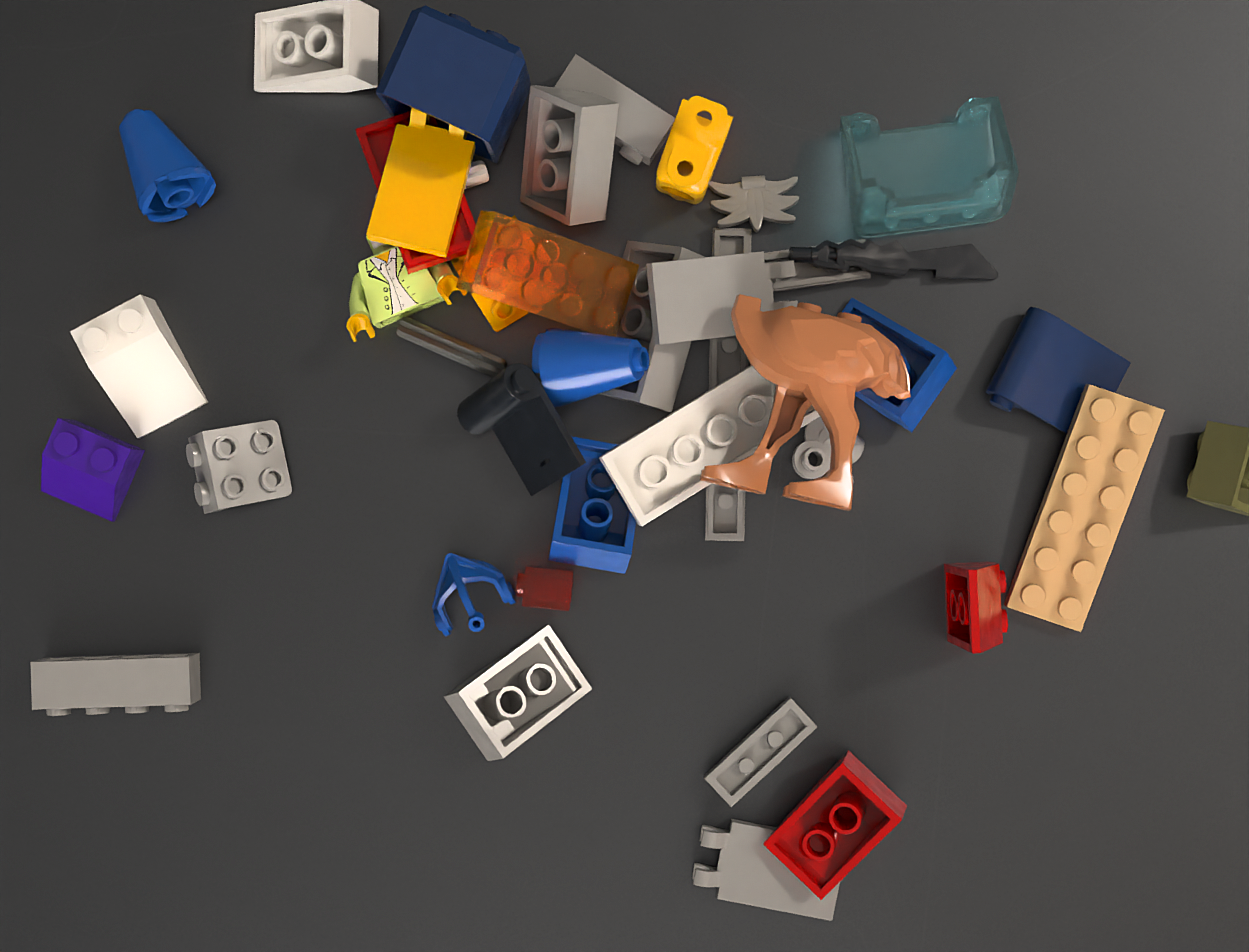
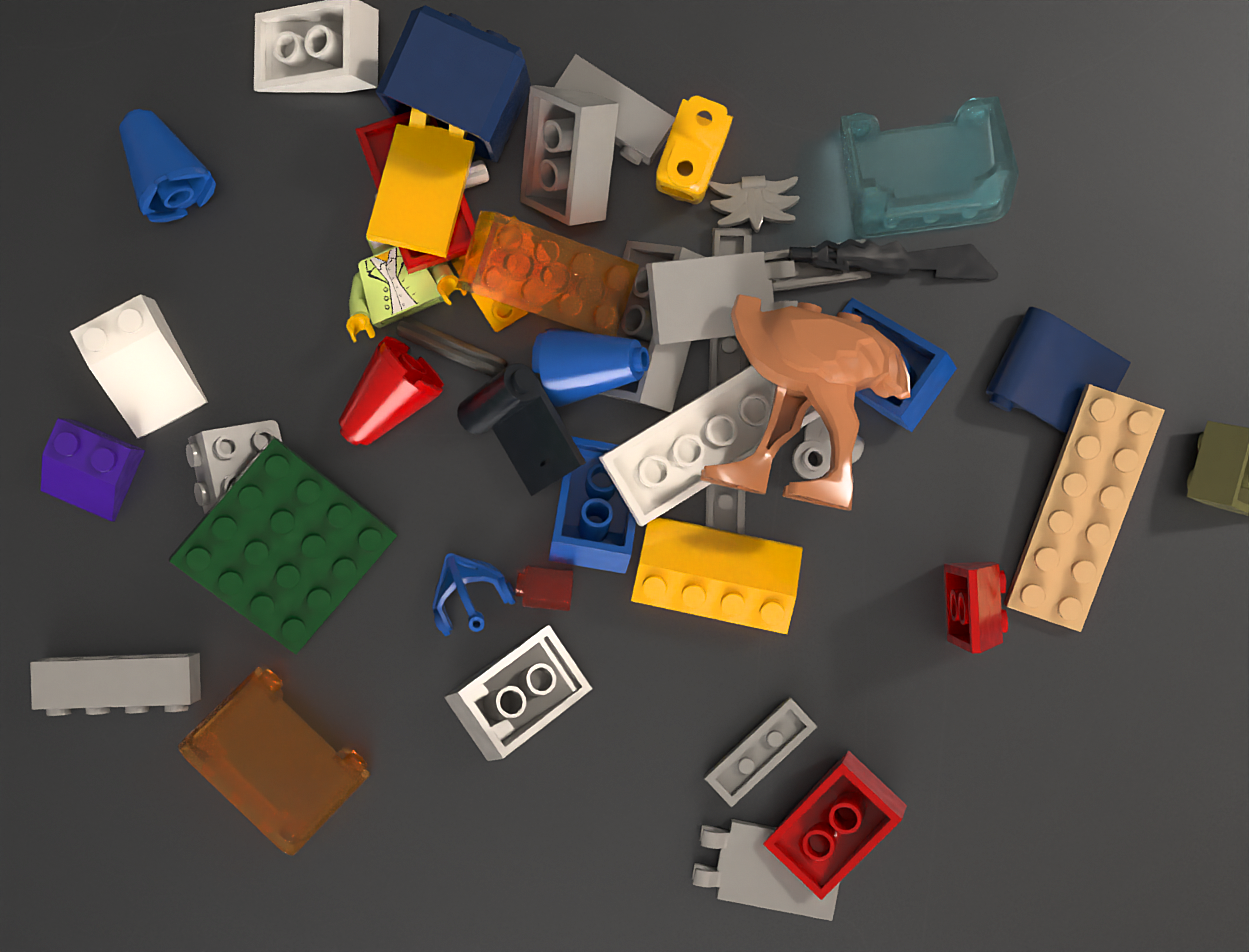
(272, 762): none -> clear orange windscreen
(283, 545): none -> dark green plate
(388, 392): none -> red cone
(718, 574): none -> yellow slope

